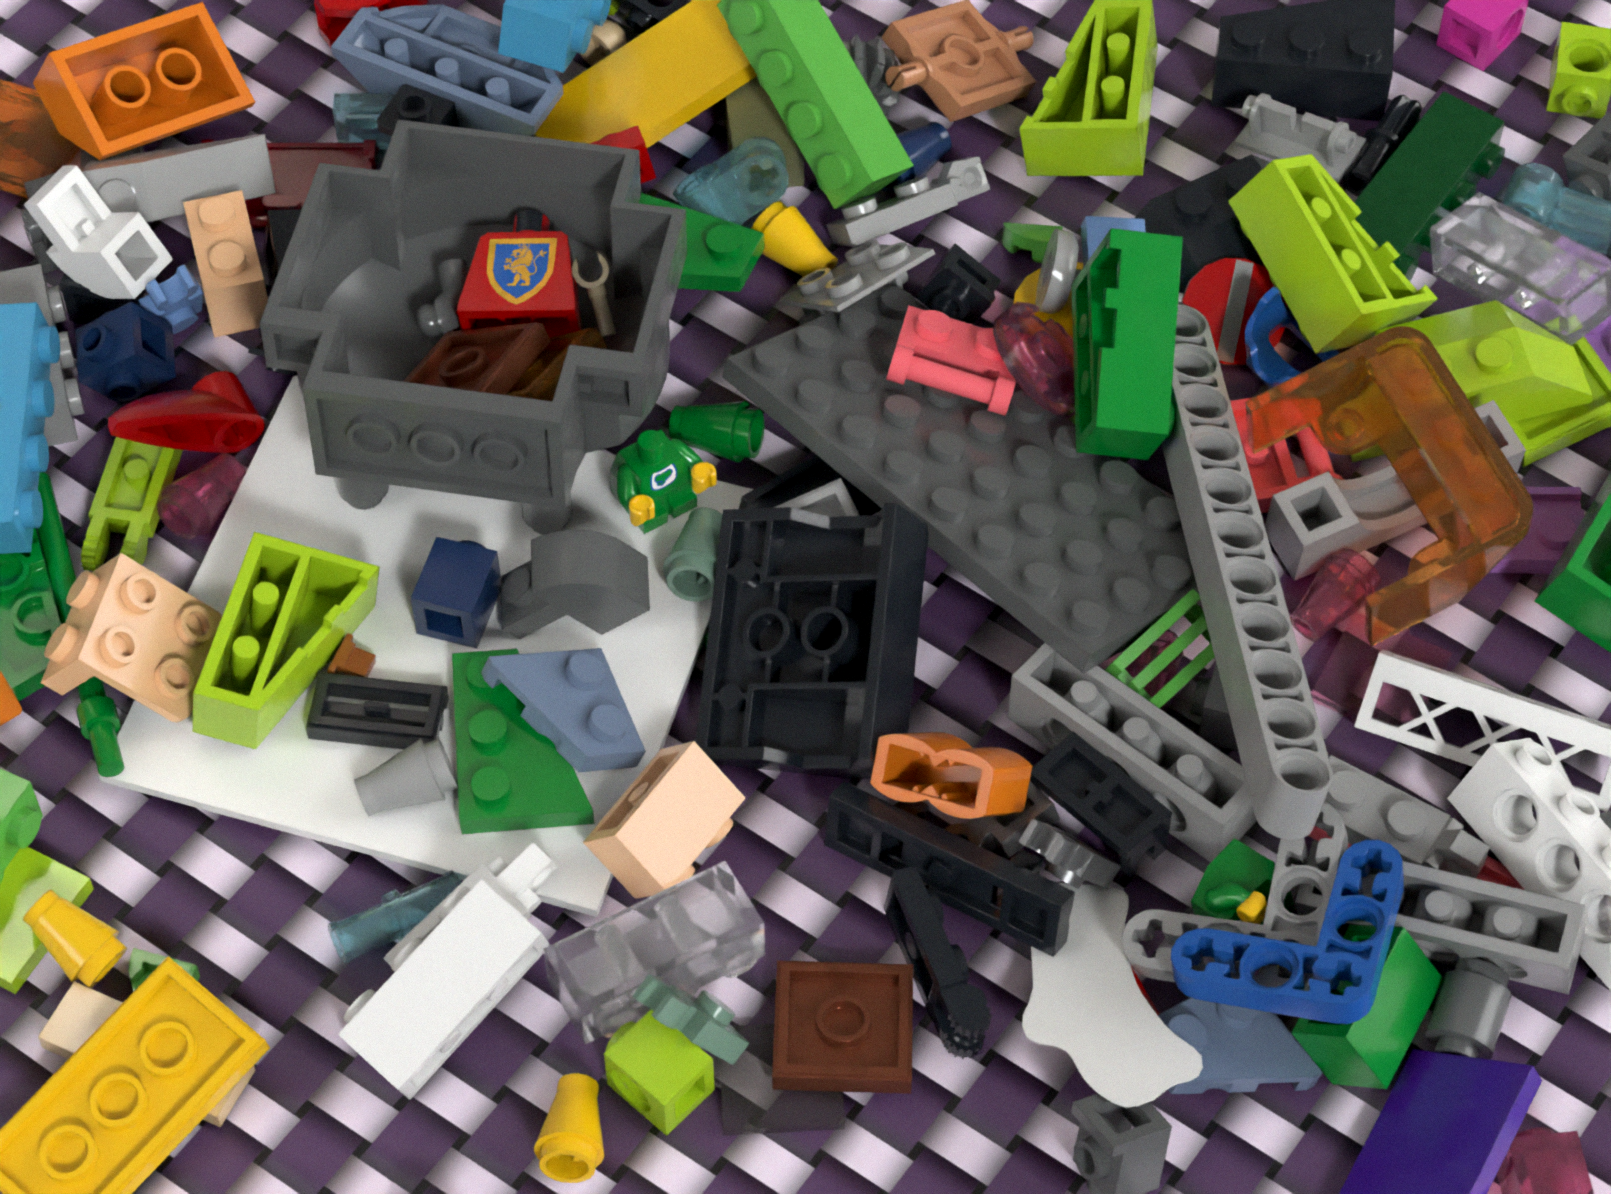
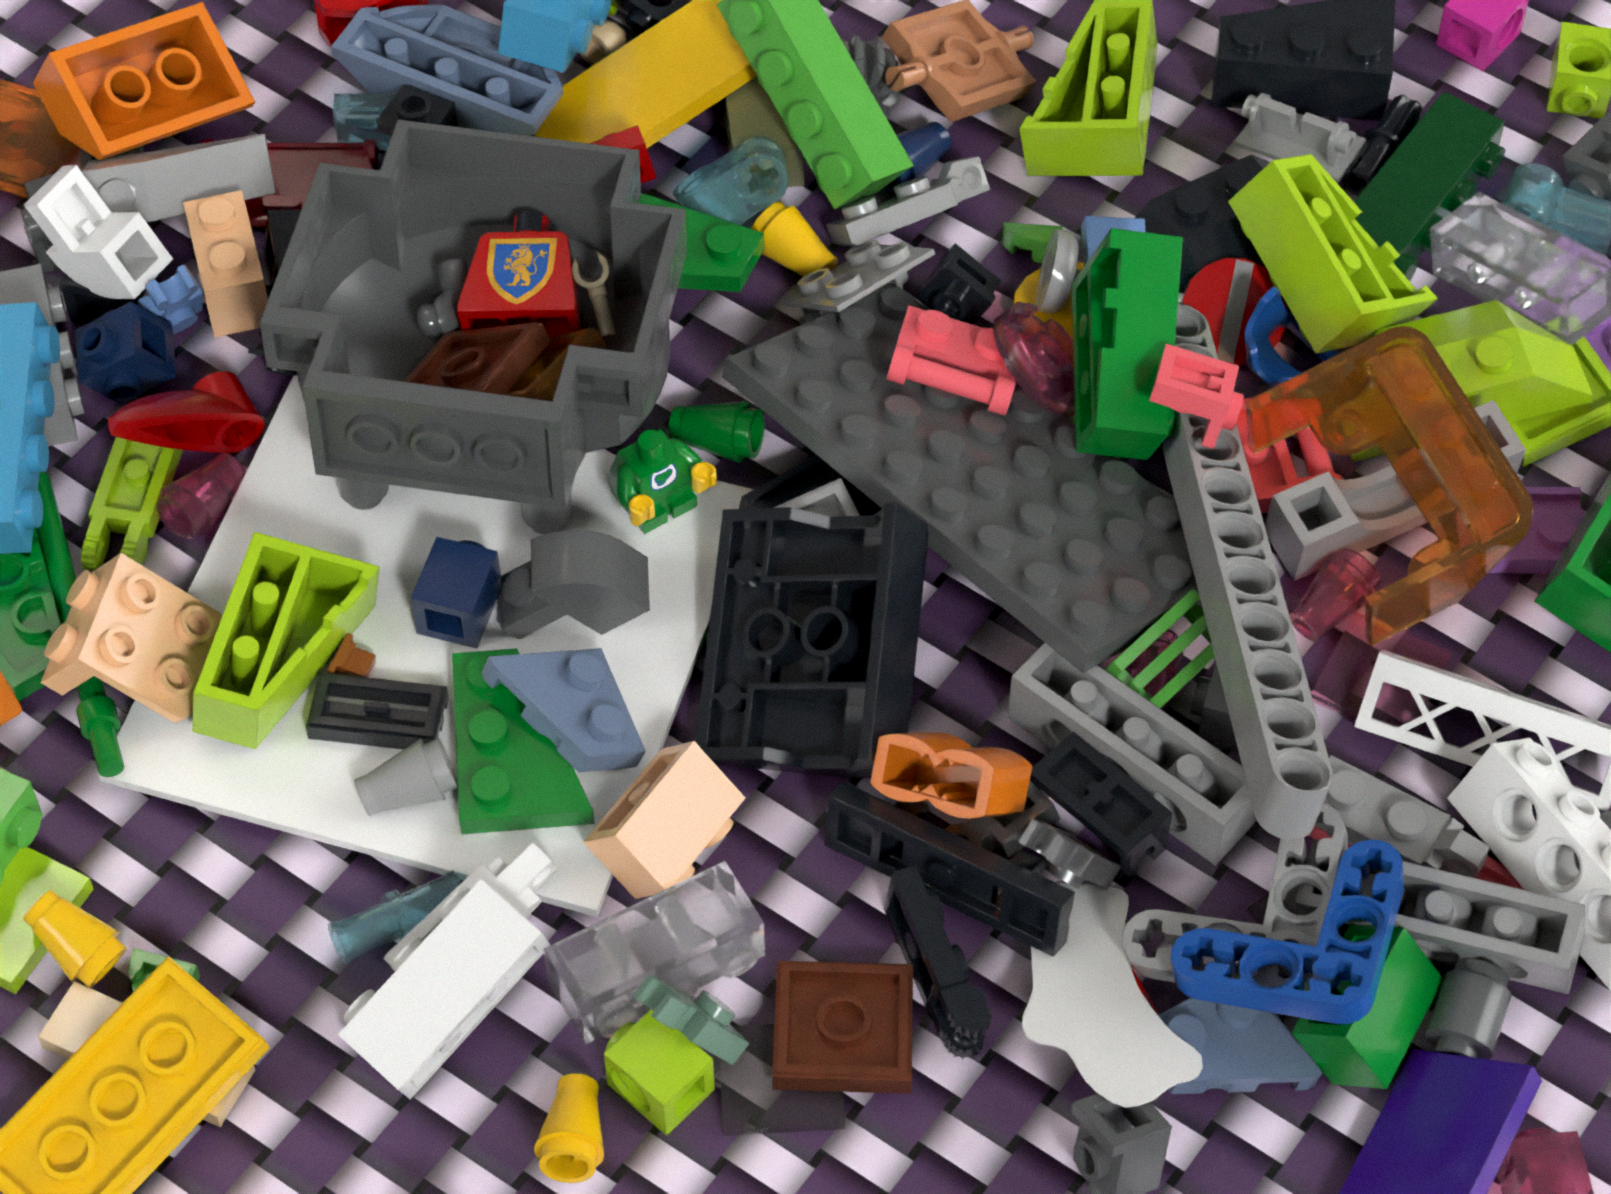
(695, 556): sand green cone -> none
(1198, 387): none -> coral bracket
(1237, 886): green piece -> none

